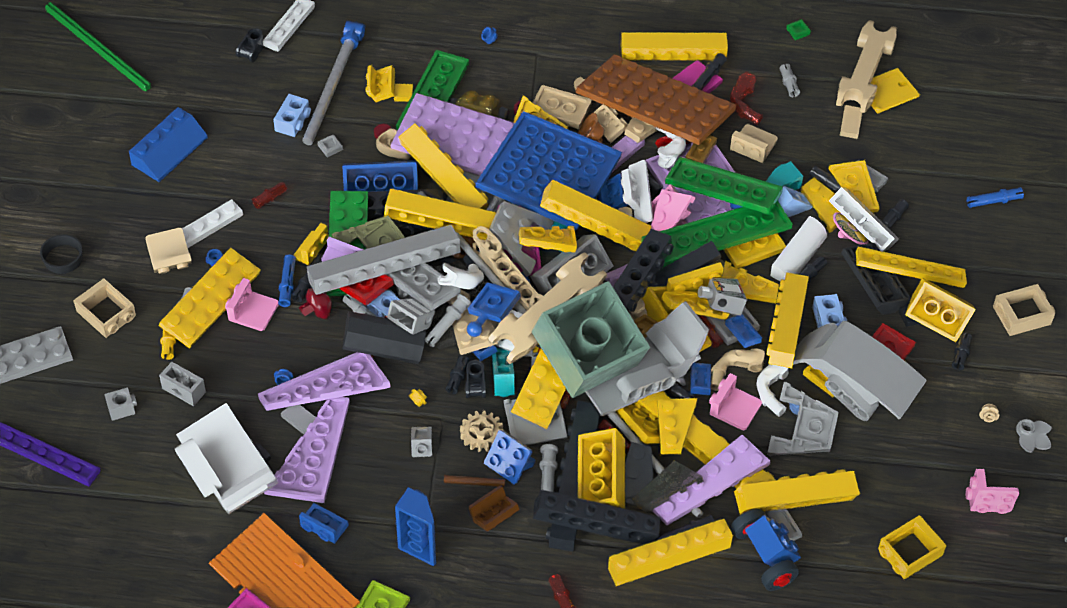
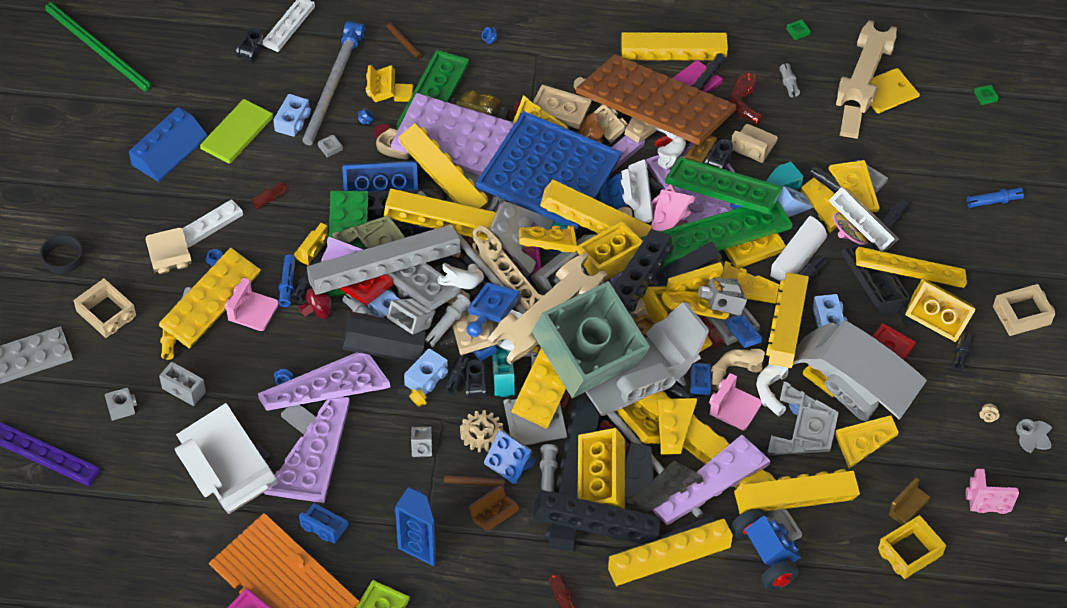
(236, 131): none -> lime tile
(365, 116): none -> blue plate
(404, 41): none -> reddish brown bar
(430, 363): none -> light blue brick
(610, 250): none -> yellow slope
(720, 154): none -> black piece
(865, 438): none -> yellow wing
(908, 503): none -> pearl gold panel
(986, 94): none -> green tile

